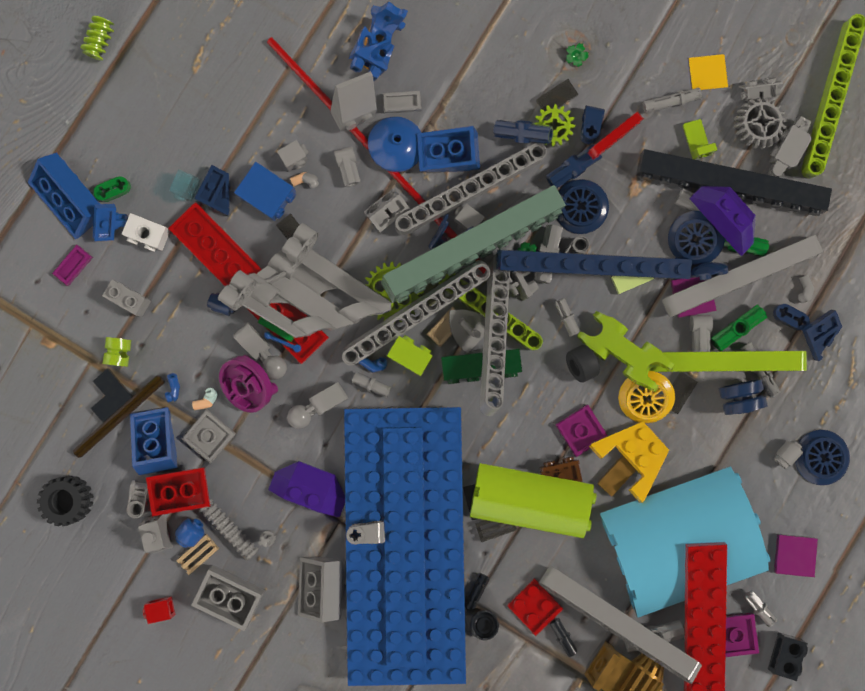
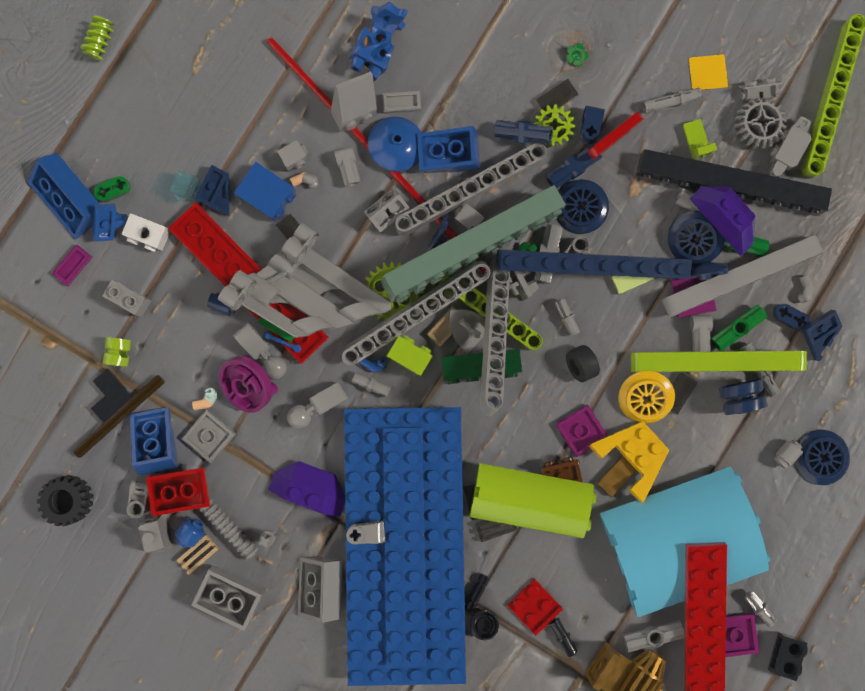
(159, 610): red brick -> none
(174, 386): blue arm -> none
(620, 625): light grey beam -> none
(637, 359): lime piece -> none
(795, 555): magenta tile -> none

